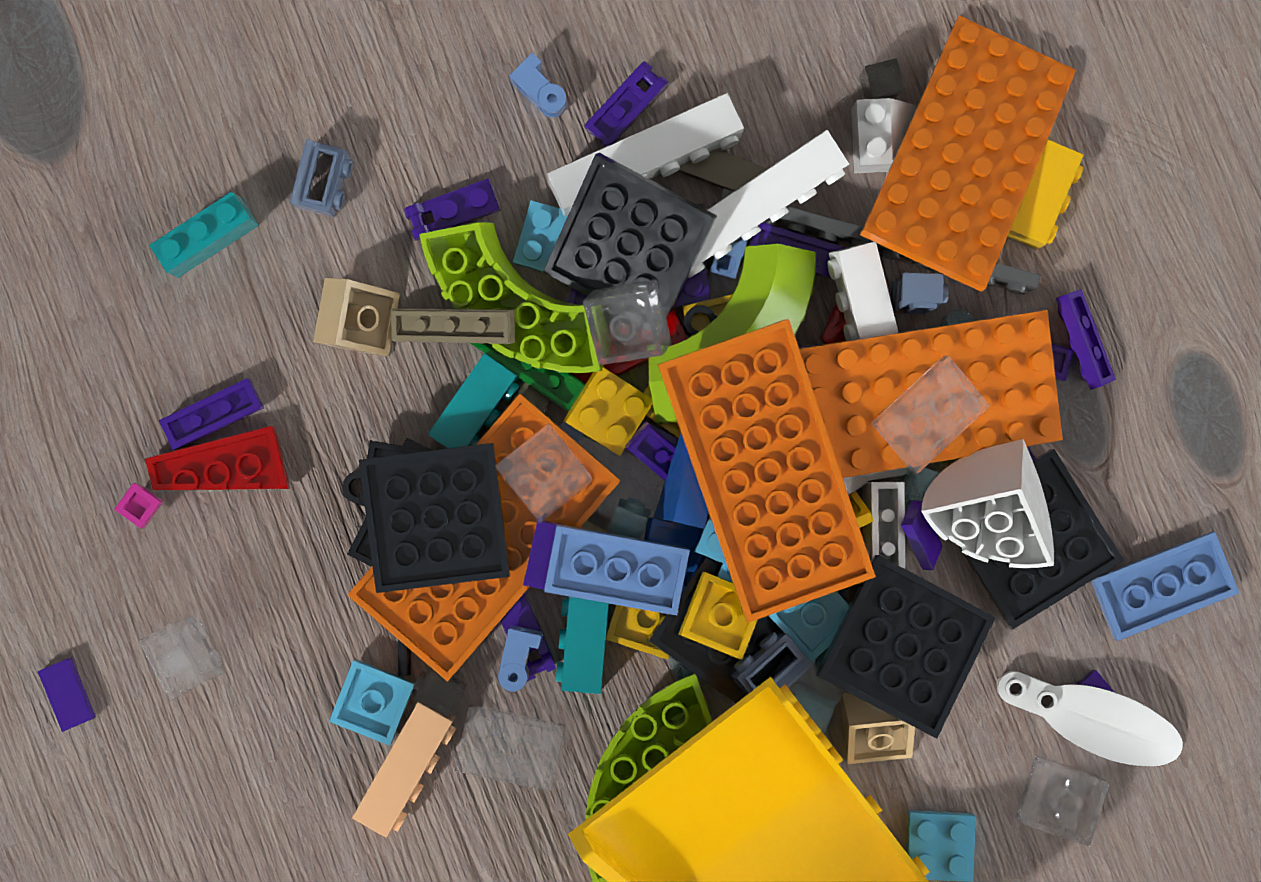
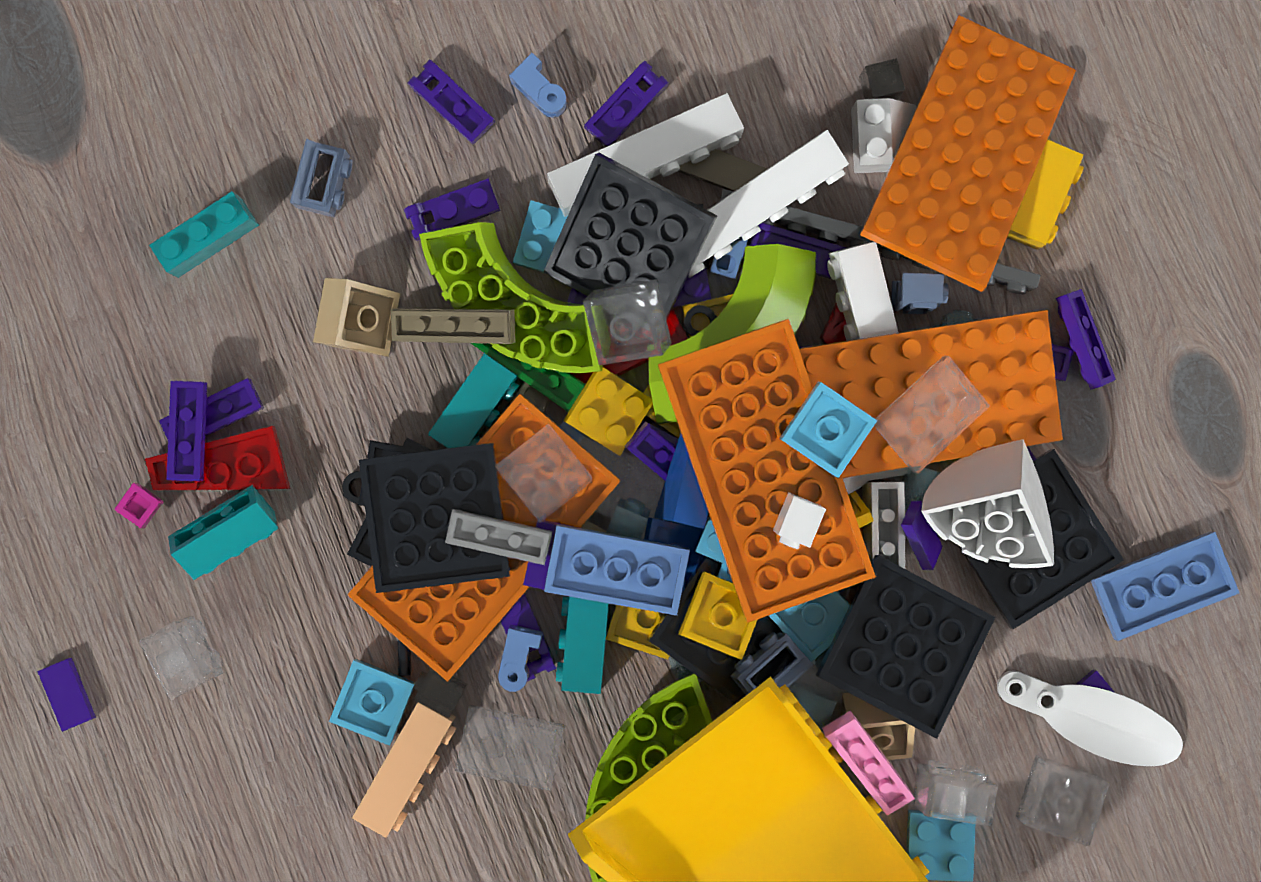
(186, 431): none -> dark purple plate
(223, 532): none -> teal brick
(452, 102): none -> dark purple plate
(498, 536): none -> light grey tile
(798, 521): none -> white brick
(828, 429): none -> medium azure plate
(868, 762): none -> bright pink plate
(955, 793): none -> clear brick

